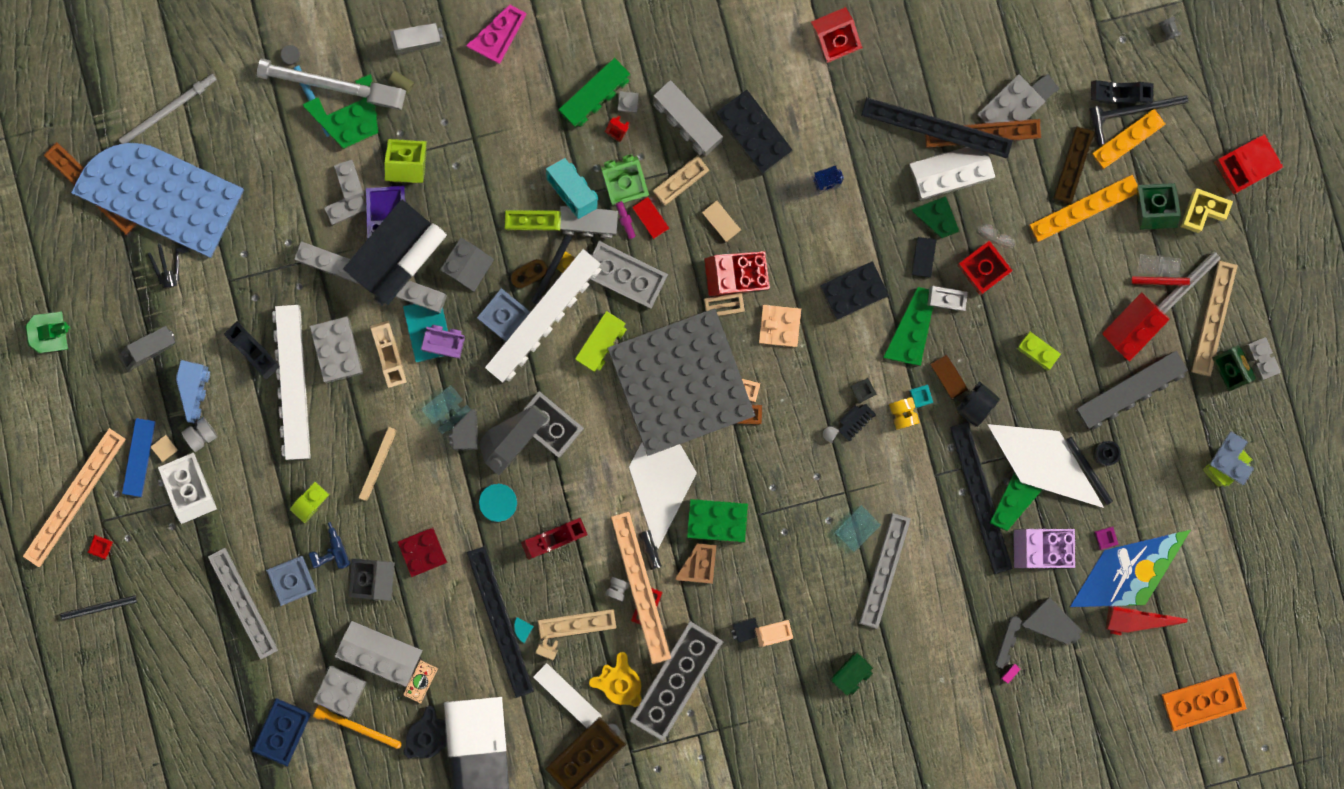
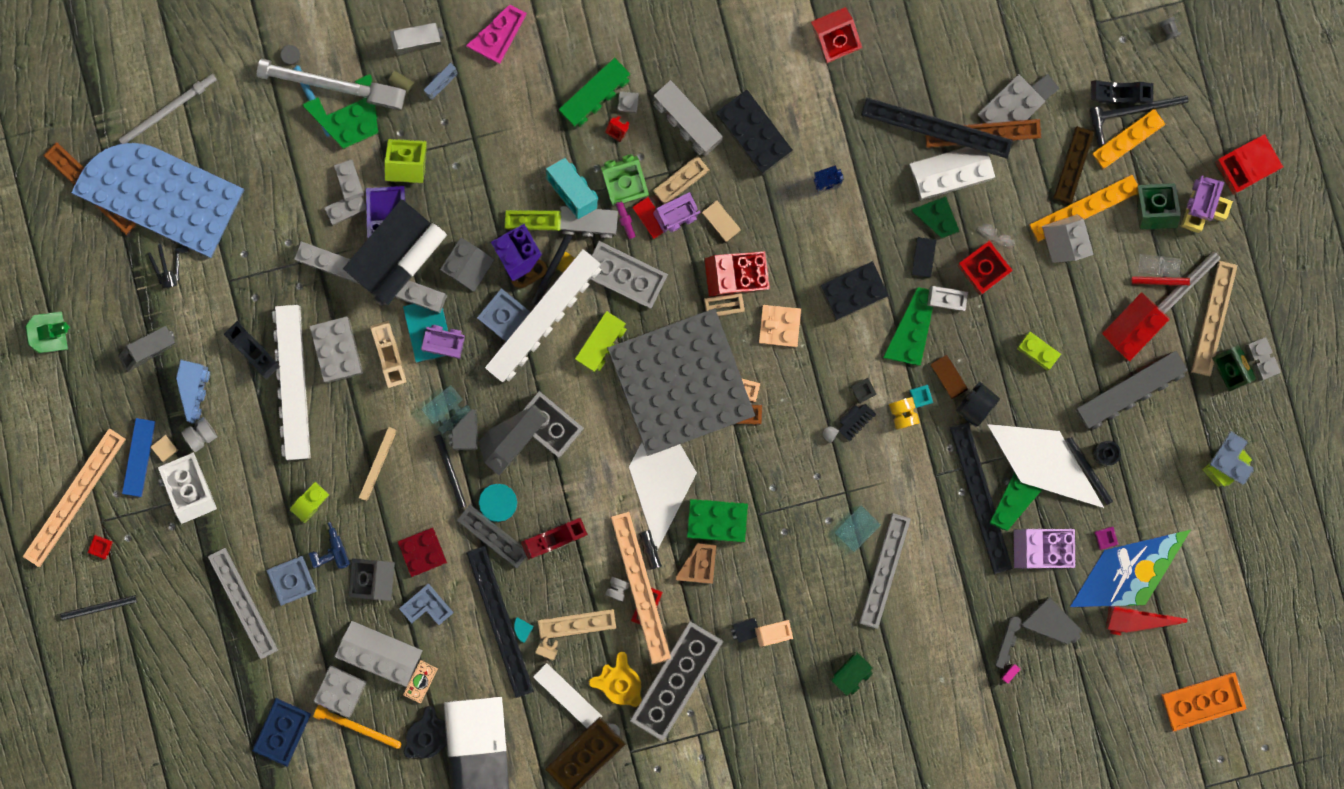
(426, 600): none -> sand blue plate
(440, 81): none -> sand blue plate
(450, 471): none -> black bar
(492, 536): none -> dark grey plate
(517, 251): none -> dark purple slope
(676, 213): none -> medium lavender hinge
(1067, 239): none -> light grey slope
(1205, 198): none -> medium lavender hinge

